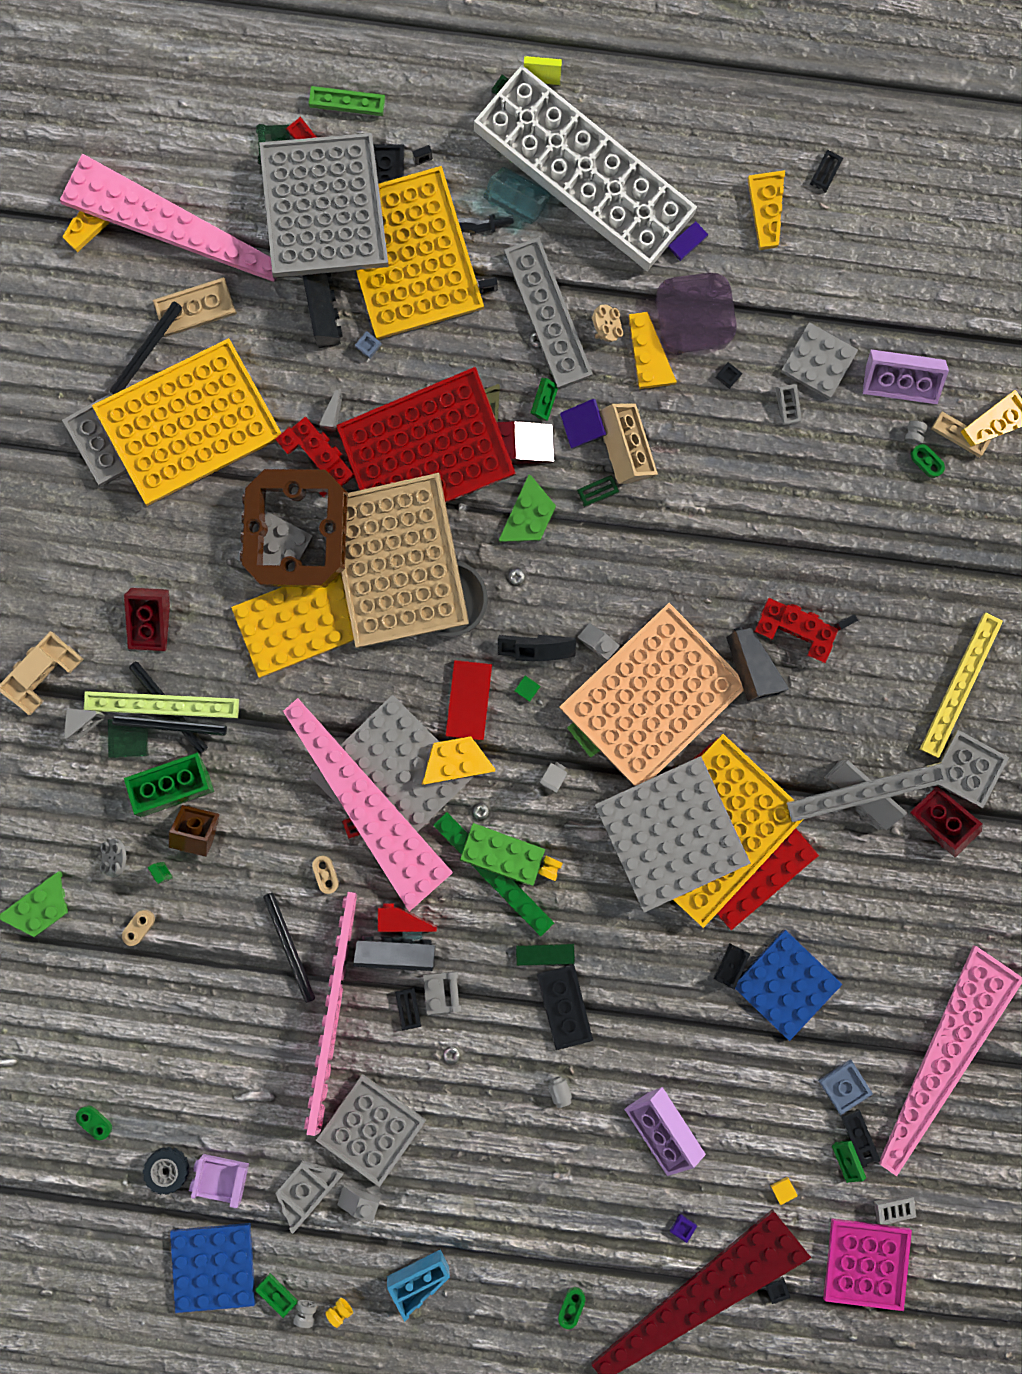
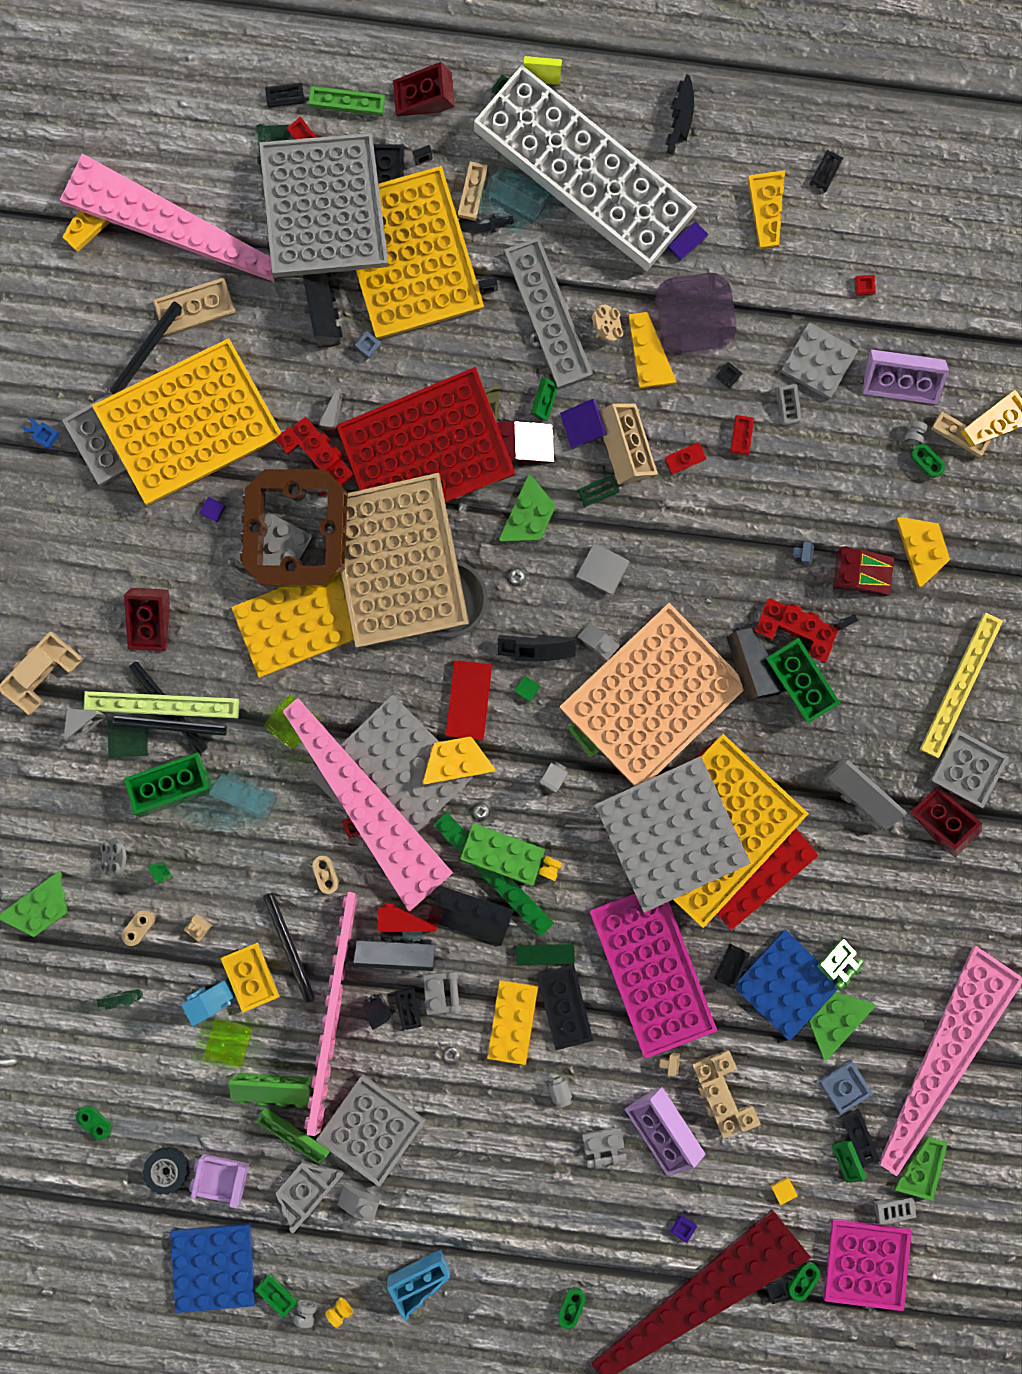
(43, 434): none -> blue plate
(114, 999): none -> clear green plate
(193, 830): reddish brown slope -> none
(197, 927): none -> tan tile
(208, 1002): none -> dark azure wedge
(212, 509): none -> dark purple tile
(228, 1042): none -> clear neon green plate
(244, 795): none -> clear light blue slope
(250, 977): none -> yellow plate
(270, 1089): none -> bright green slope
(281, 727): none -> clear neon green slope
(284, 98): none -> black tile
(292, 1136): none -> bright green plate
(377, 1011): none -> black slope
(424, 91): none -> dark red slope
(470, 914): none -> black slope
(472, 191): none -> tan plate
(512, 1022): none -> yellow plate
(603, 569): none -> light grey slope
(603, 1141): none -> light grey plate
(653, 974): none -> dark pink plate
(671, 1063): none -> tan tile
(682, 113): none -> black slope
(685, 458): none -> red plate
(715, 1090): none -> tan bracket
(742, 435): none -> red plate
(803, 680): none -> green slope
(805, 553): none -> sand blue tile
(806, 1281): none -> green plate
(835, 962): none -> plate
(837, 1021): none -> bright green wing
(863, 571): none -> dark red slope
(865, 285): none -> red tile
(867, 792): light grey tile -> none
(923, 547): none -> yellow wing
(923, 1170): none -> bright green wing

